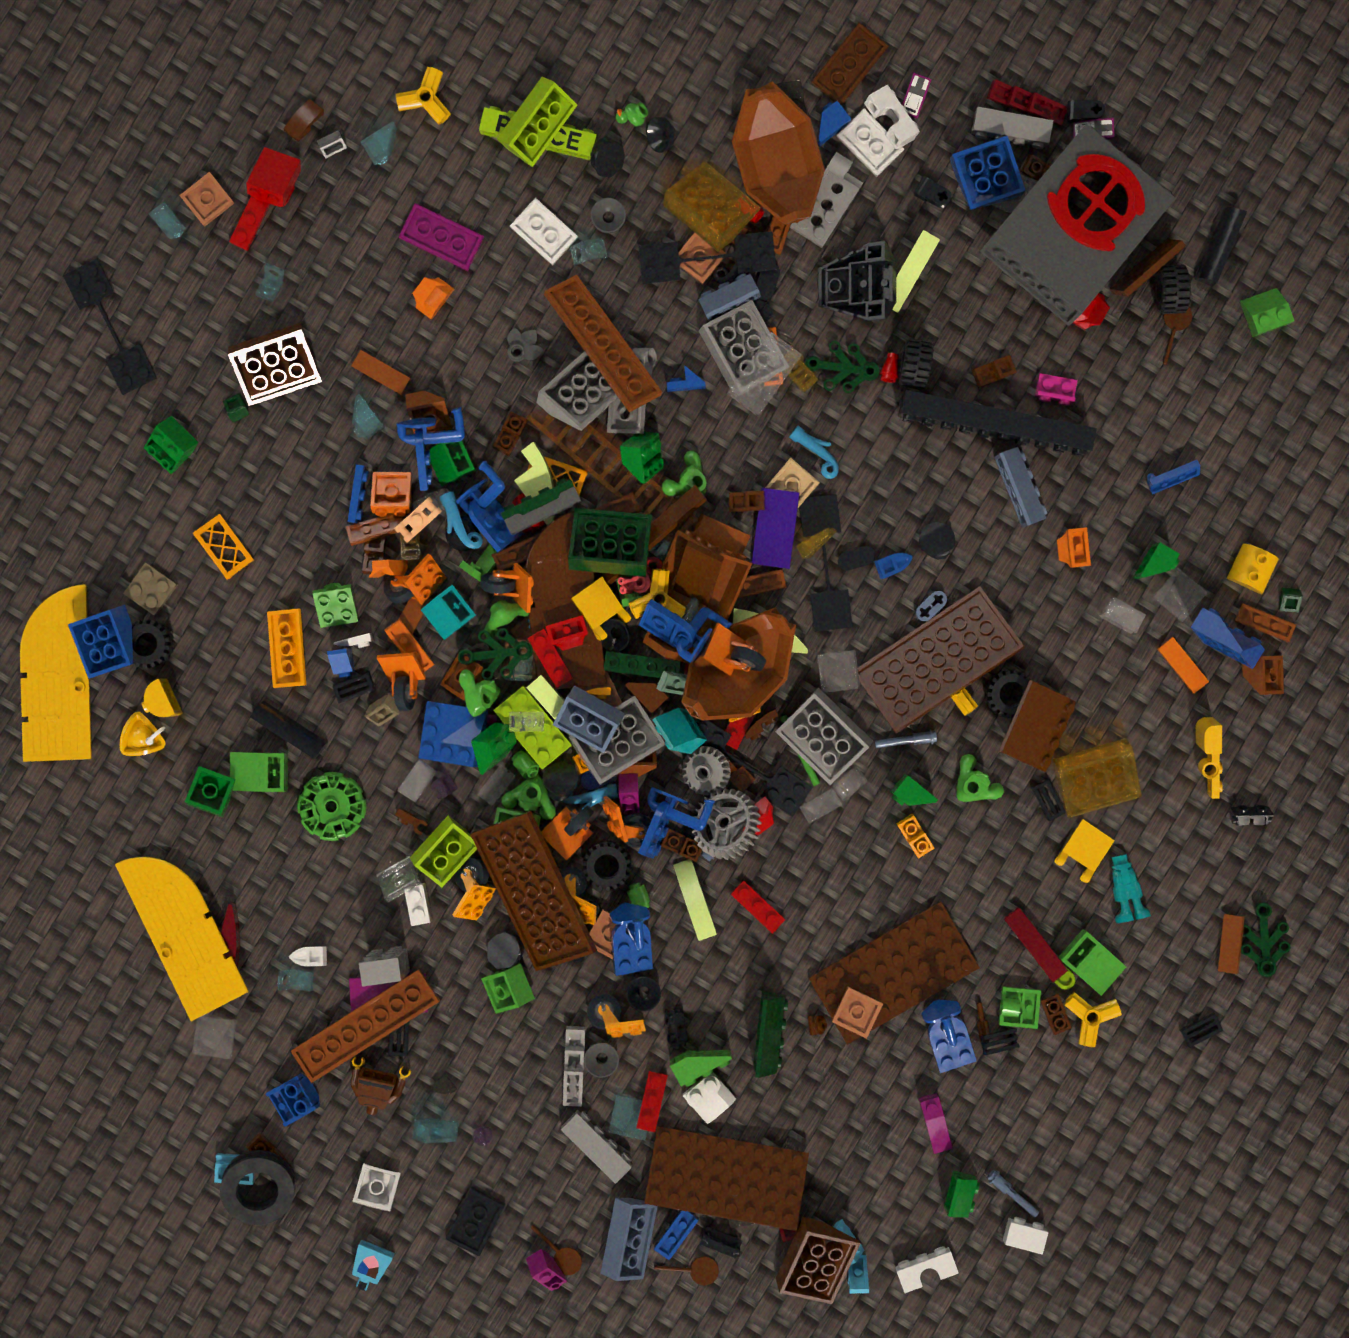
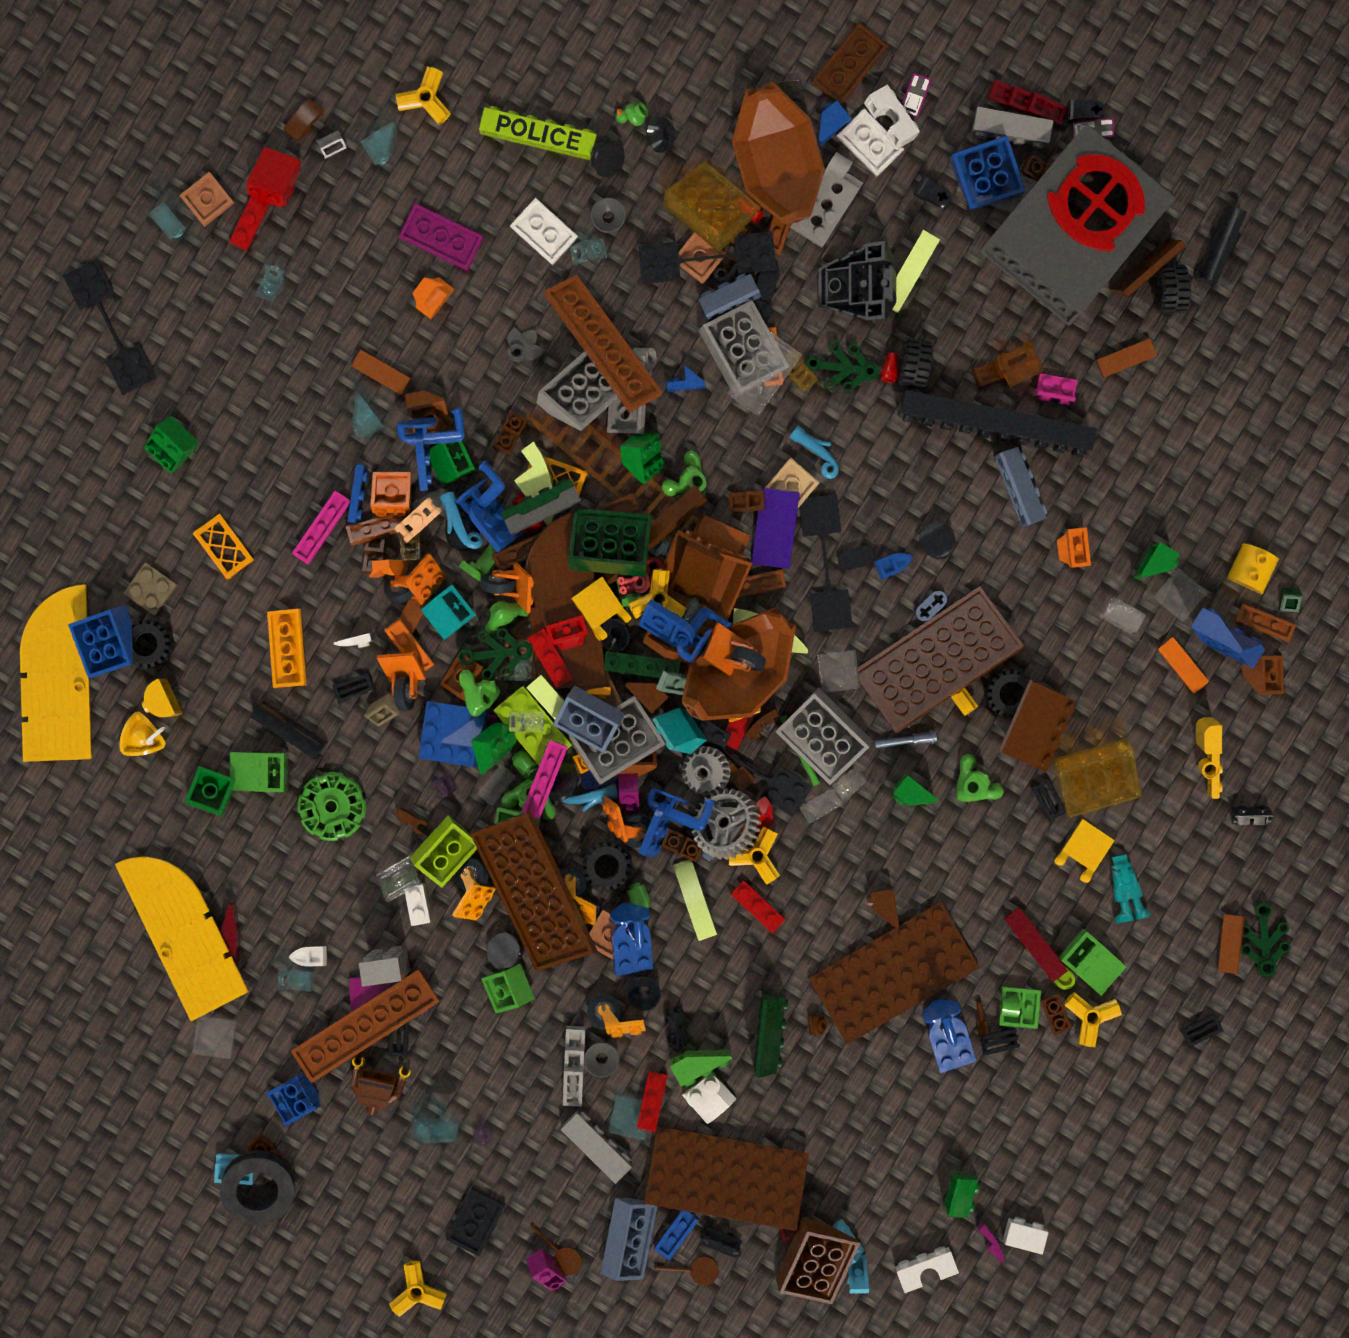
(236, 408): dark green slope -> none
(274, 364): reddish brown slope -> none
(321, 527): none -> dark pink plate
(335, 605): bright green plate -> none
(341, 662): slope -> none
(370, 1264): medium azure torso -> none
(376, 1187): white slope -> none
(414, 1279): none -> yellow piece
(417, 780): clear piece -> none
(537, 121): lime slope -> none
(544, 778): none -> dark pink plate
(568, 830): orange plate -> none
(764, 866): none -> yellow piece
(813, 544): clear yellow slope -> none
(857, 1012): nougat plate -> none
(884, 905): none -> reddish brown slope
(915, 836): light orange slope -> none
(935, 1123): magenta slope -> none
(992, 1244): none -> magenta slope
(995, 1178): sand blue pin -> none
(1022, 370): none -> clear orange plate
(1094, 313): red slope -> none
(1126, 358): none -> dark orange tile
(1173, 477): blue hinge -> none
(1176, 323): reddish brown piece -> none
(1266, 312): bright green slope -> none

